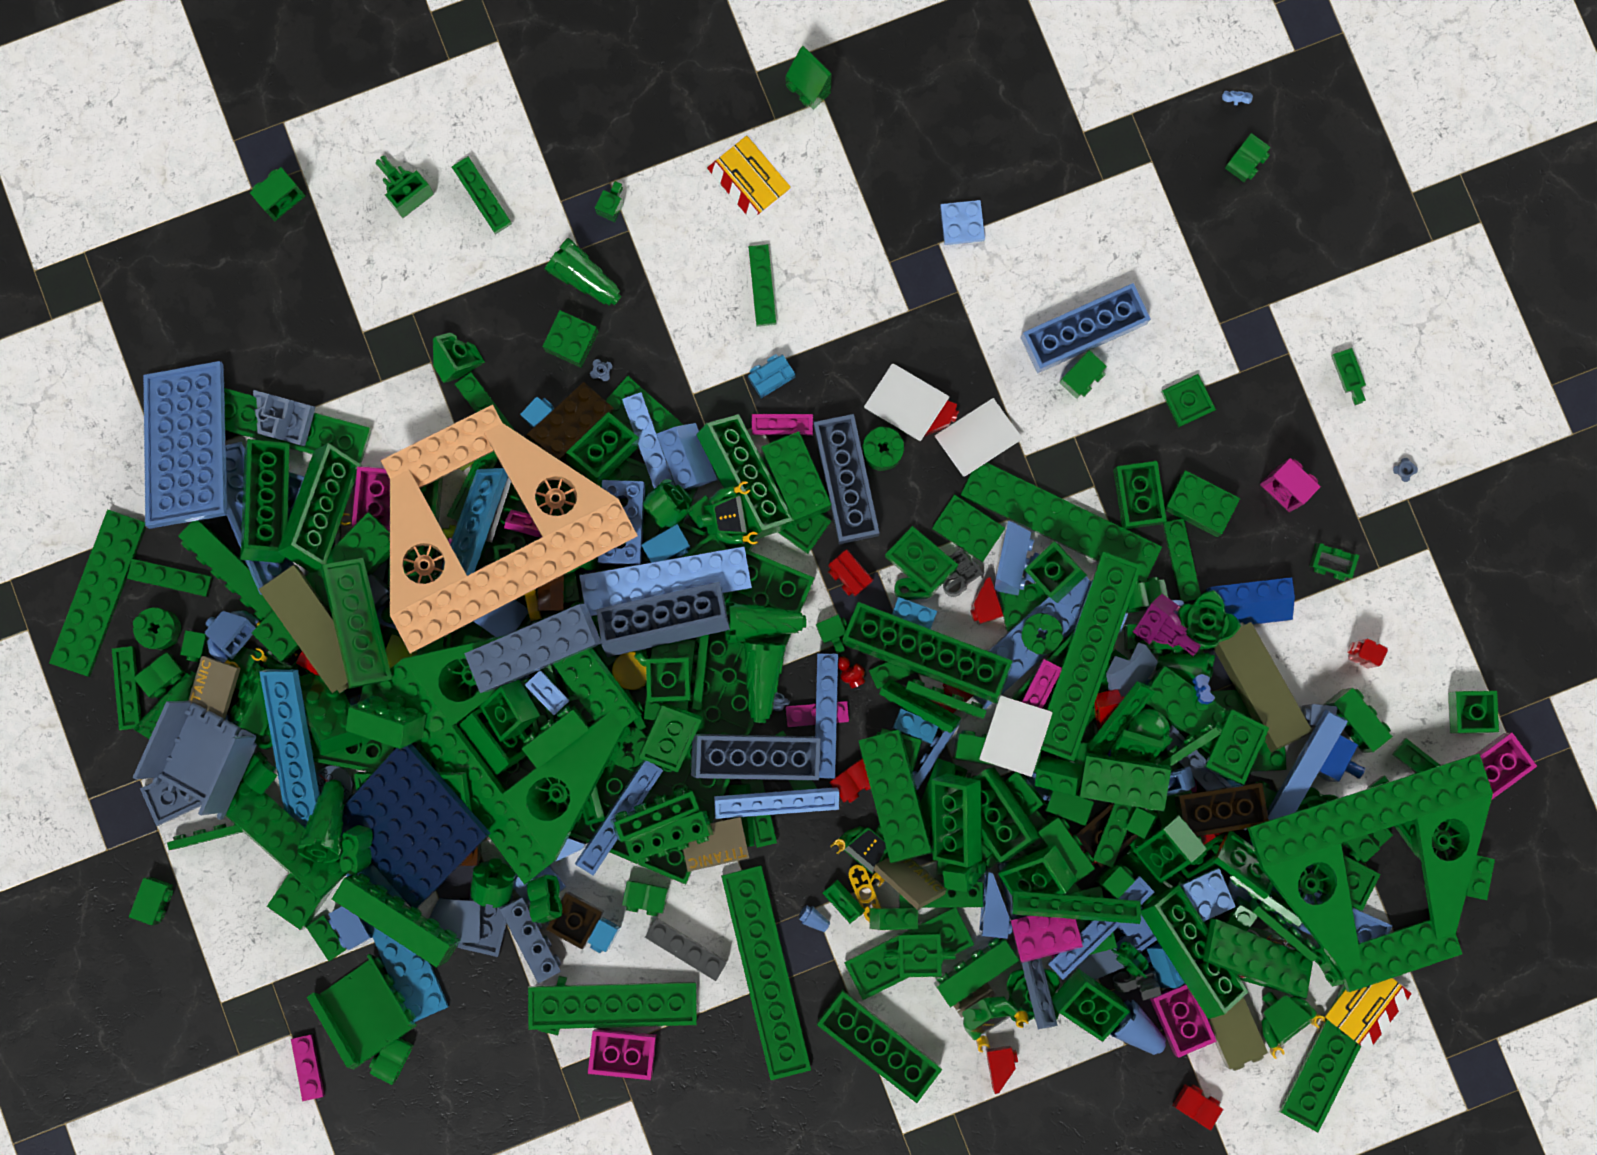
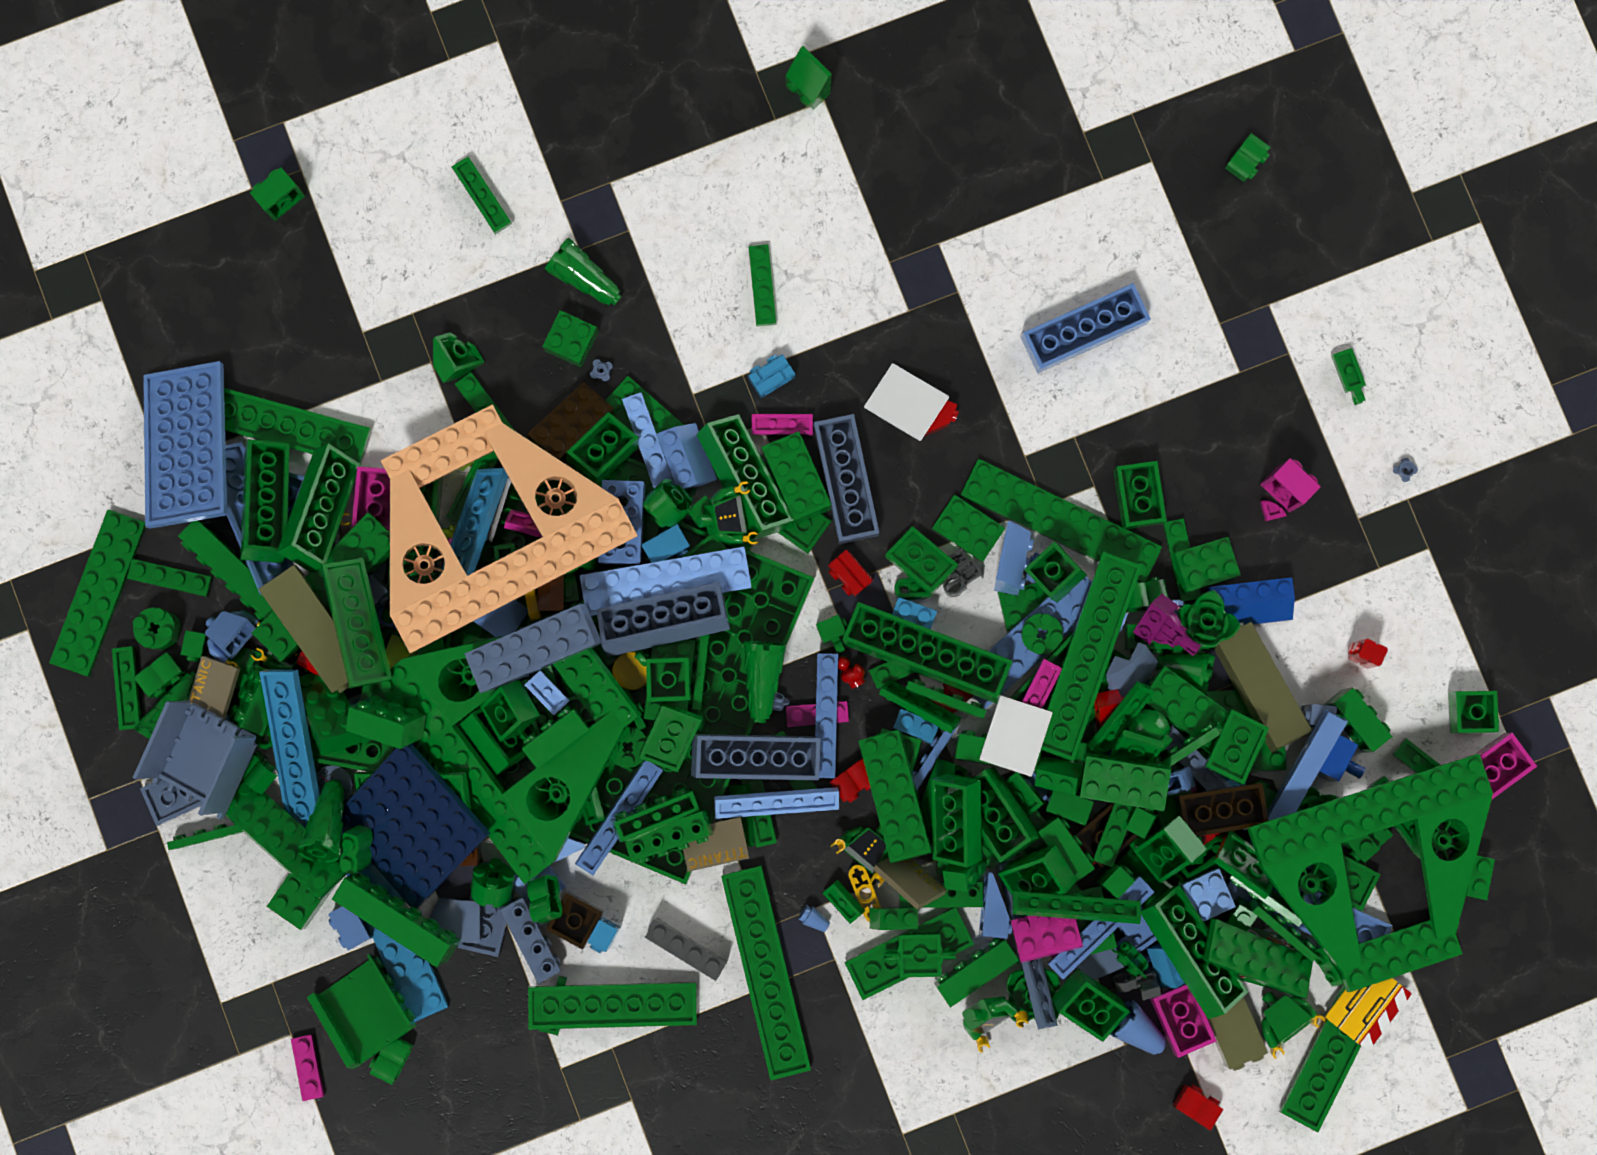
(151, 901): green brick -> none
(283, 418): sand blue slope -> none
(326, 938): green plate -> none
(406, 189): green brick -> none
(536, 411): dark azure brick -> none
(610, 203): green brick -> none
(622, 1054): dark pink brick -> none
(645, 897): green brick -> none
(748, 177): yellow sticker -> none
(760, 622): green cone -> none
(879, 1046): green brick -> none
(883, 437): green brick -> none
(962, 222): light blue plate -> none
(978, 437): white sticker -> none
(979, 994): dark tan hinge -> none
(986, 605): red slope -> none
(1001, 1065): red slope -> none
(1083, 374): green brick -> none
(1188, 400): green tile -> none
(1201, 503): green brick -> none
(1203, 689): piece -> none
(1206, 564): none -> green plate
(1237, 97): light blue piece -> none
(1271, 510): none -> dark pink tile
(1333, 561): green window -> none

